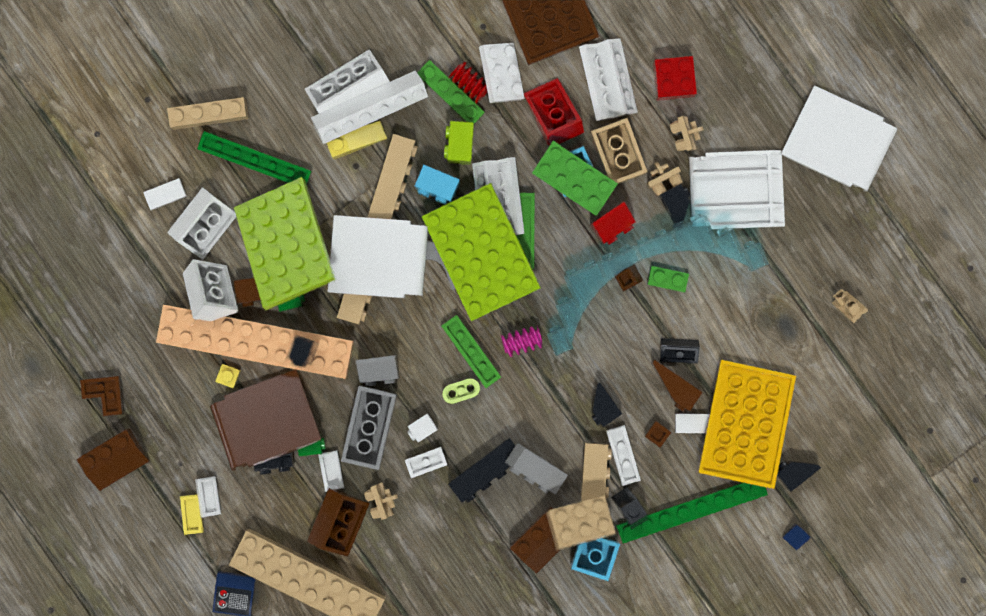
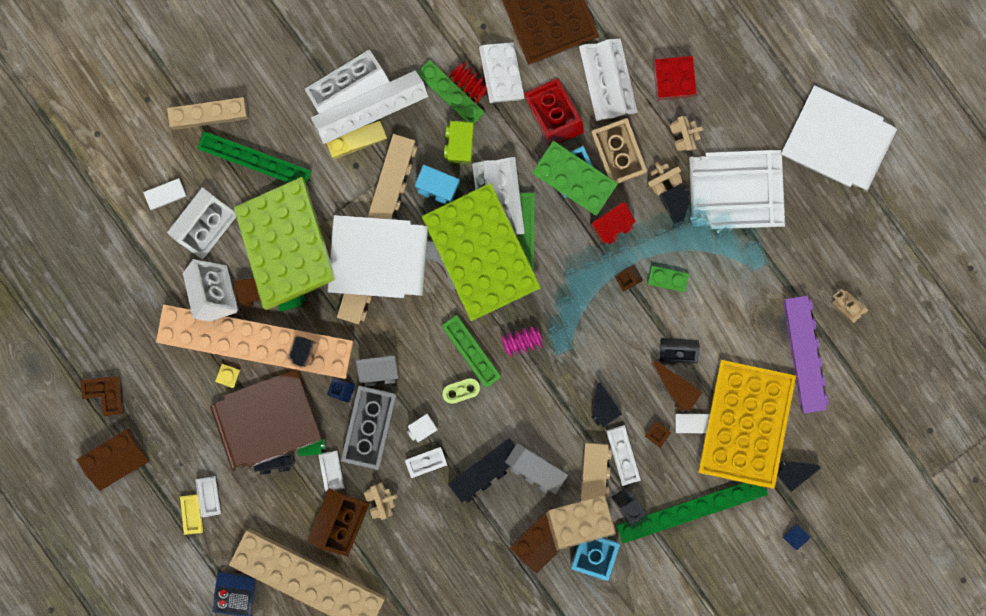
(341, 390): none -> dark blue slope
(804, 354): none -> medium lavender brick

